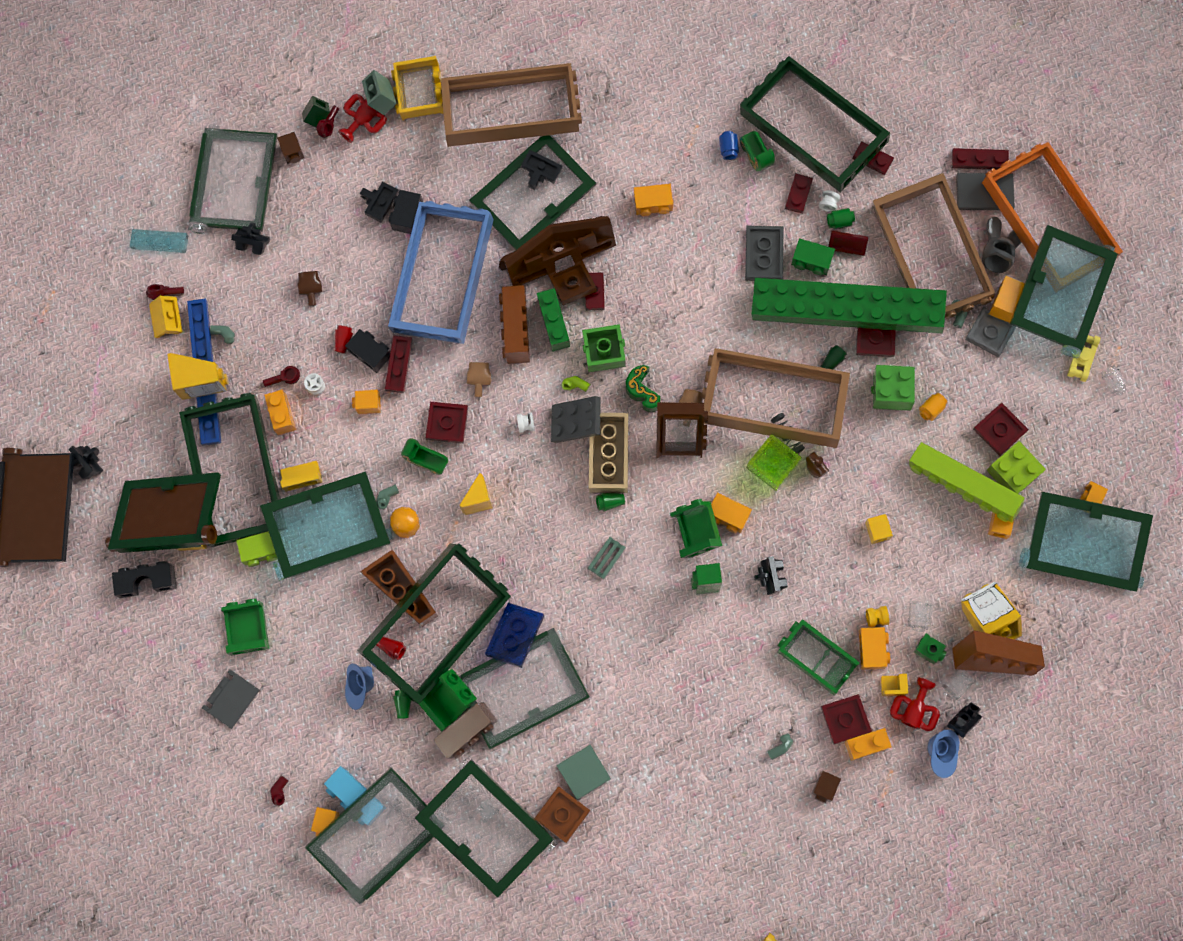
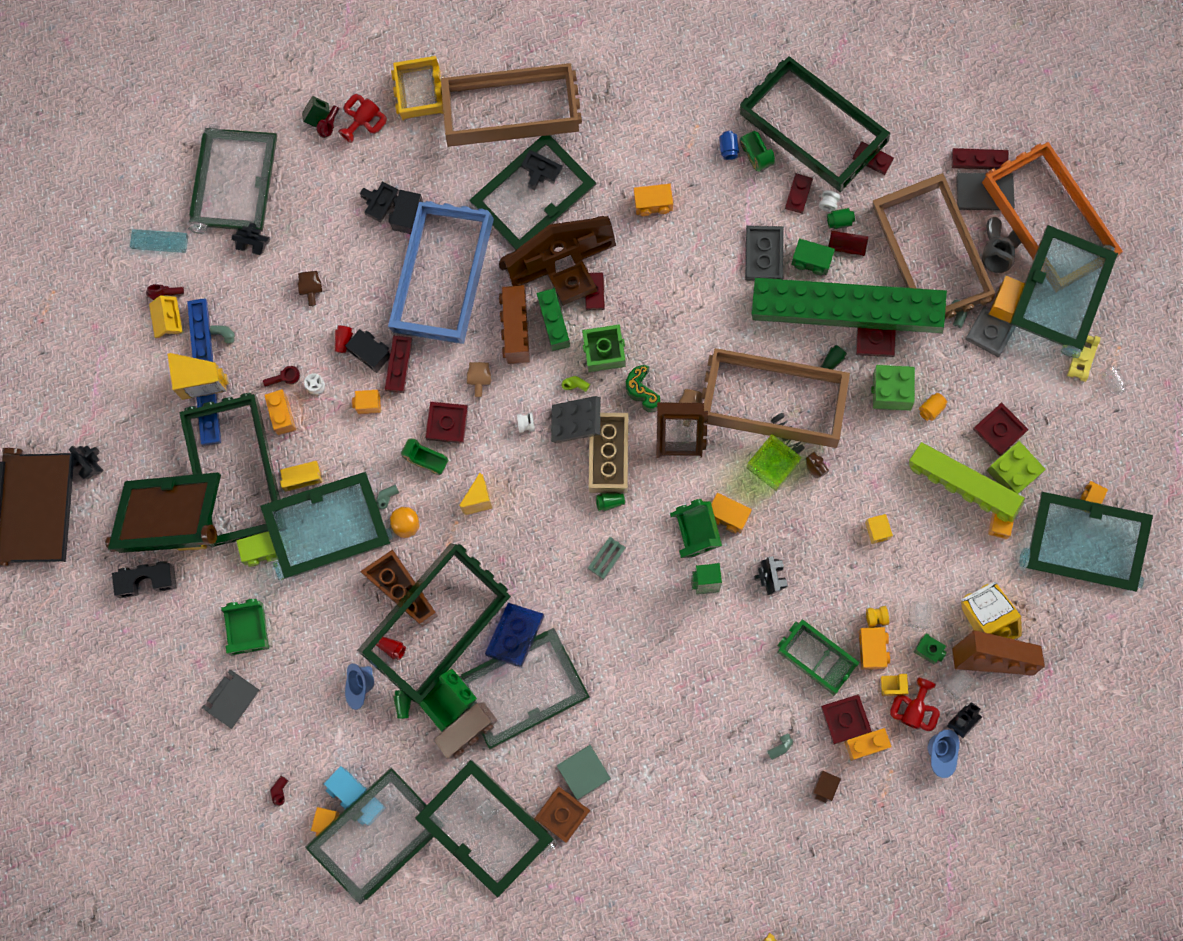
(290, 148): reddish brown brick -> none
(379, 92): sand green brick -> none

